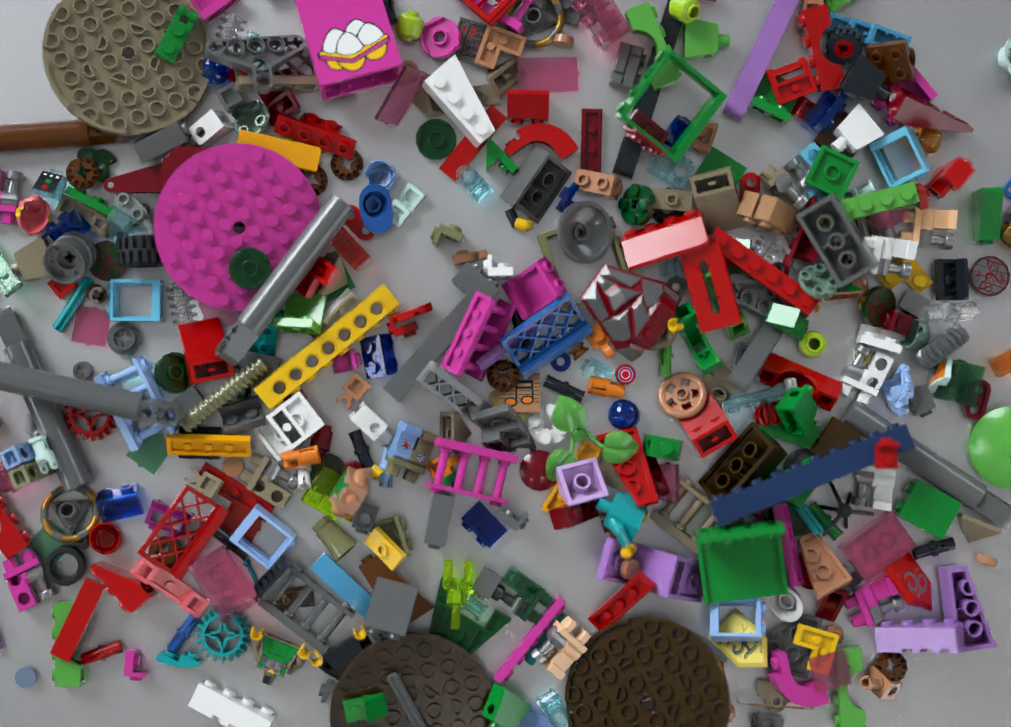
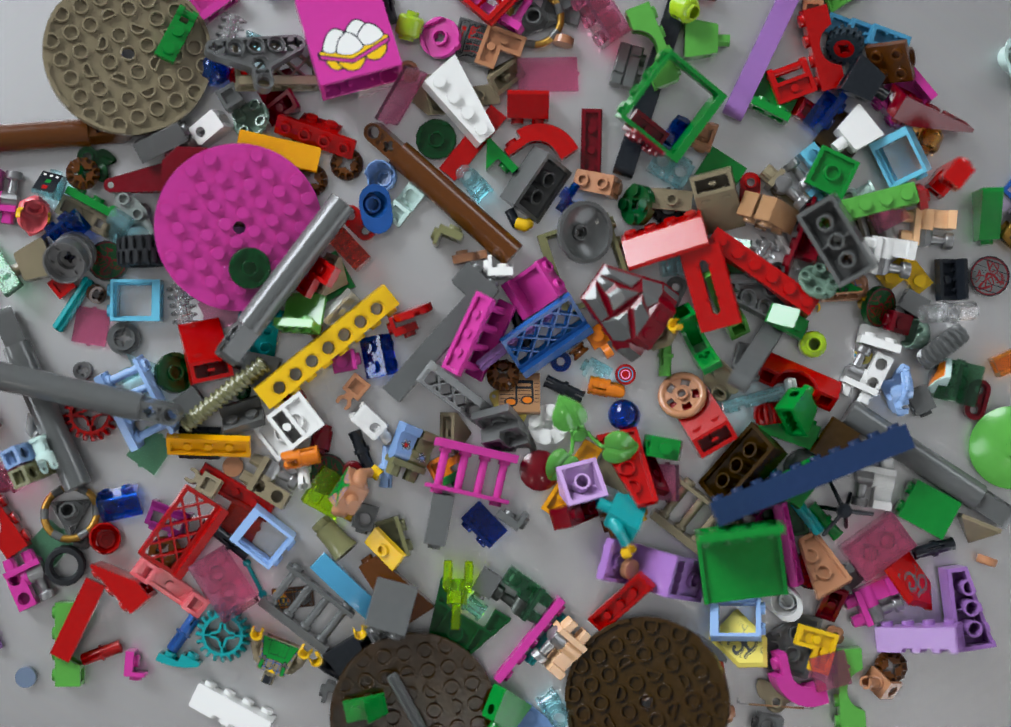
(272, 580): black slope -> none
(445, 194): none -> reddish brown piece
(886, 454): red bracket -> none

